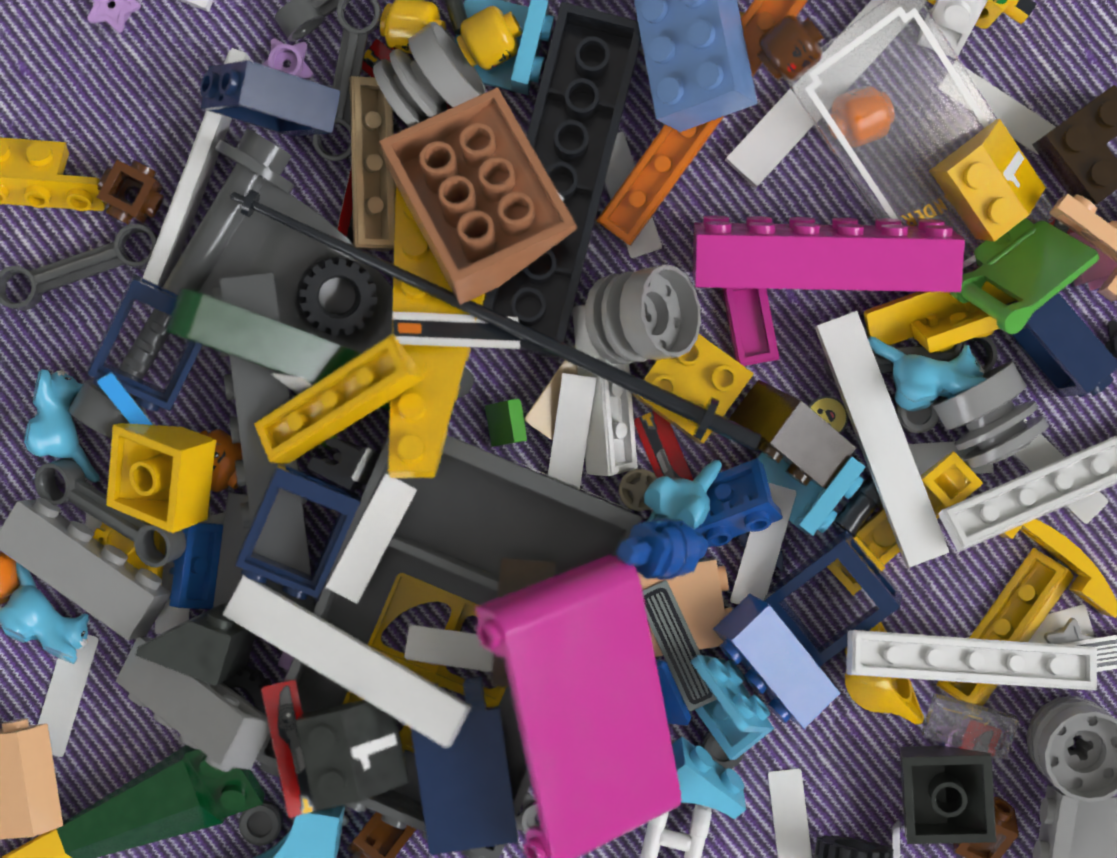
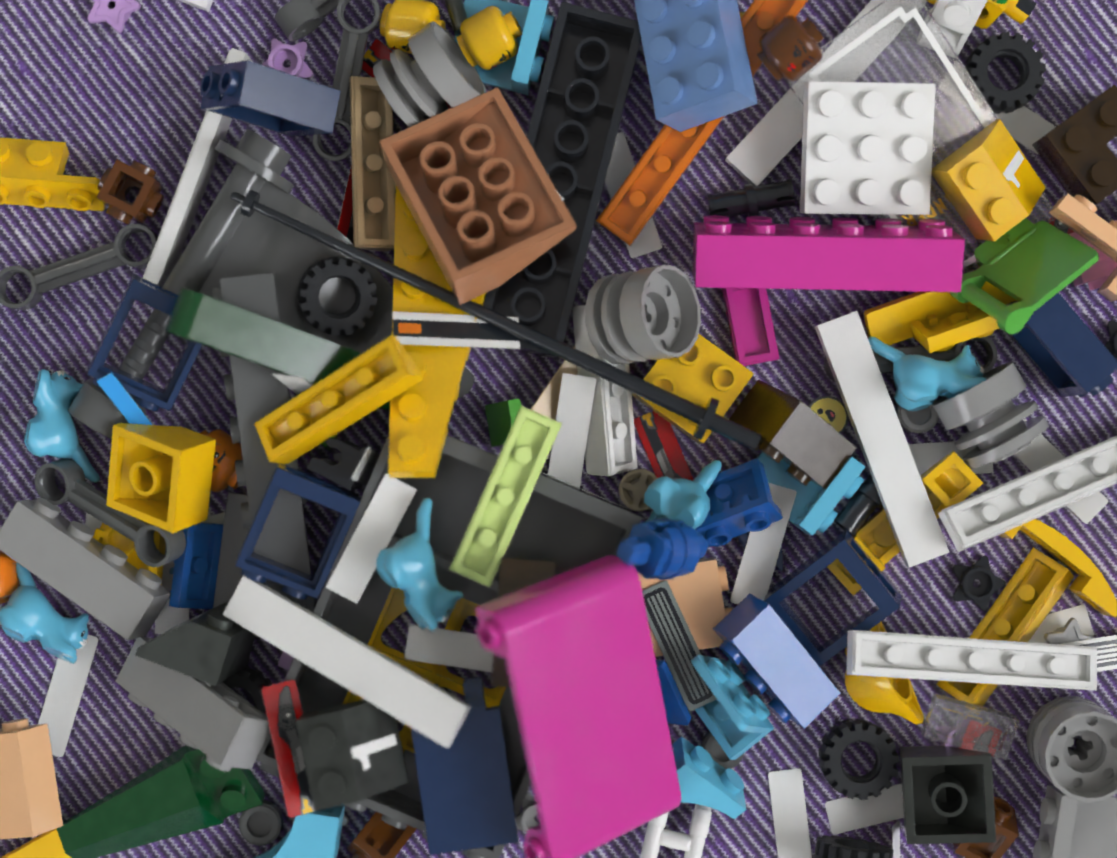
(412, 569): none -> medium azure animal
(505, 496): none -> yellowish green tile
(752, 199): none -> black pin
(852, 814): none -> white sticker
(867, 148): none -> white plate
(874, 780): none -> black tyre
(988, 583): none -> black plate
(1023, 57): none -> black tyre

